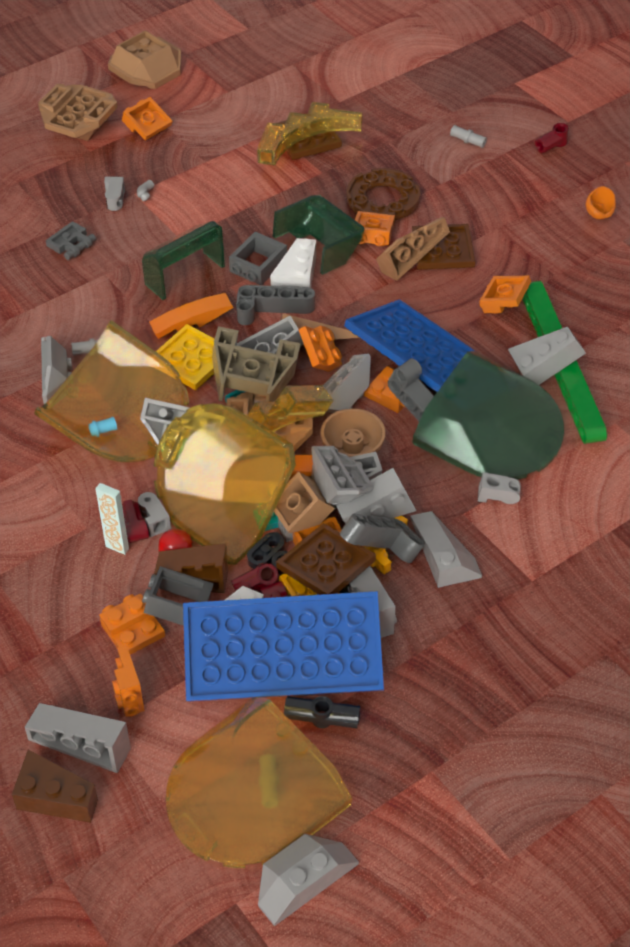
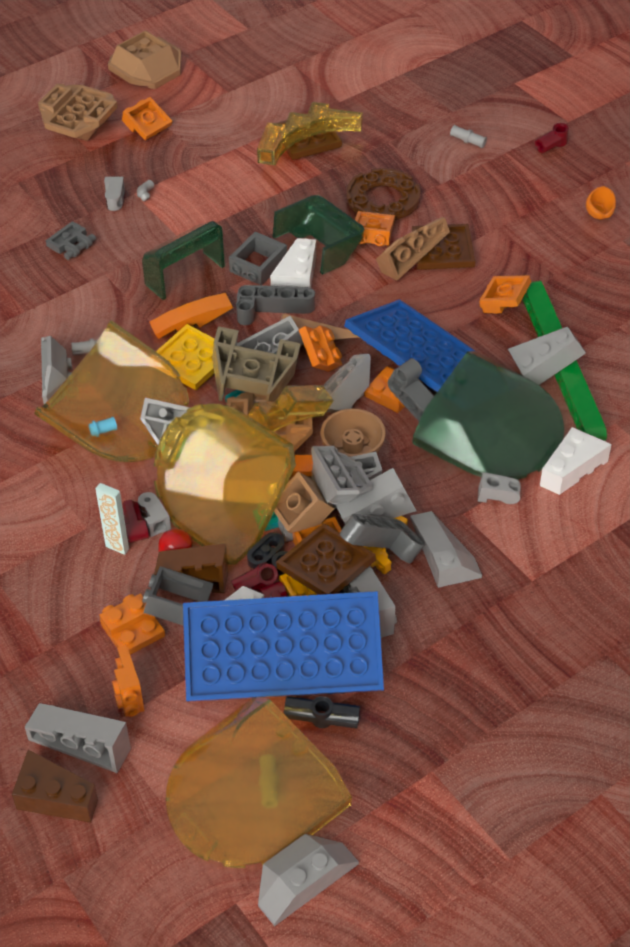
(573, 459): none -> white wedge

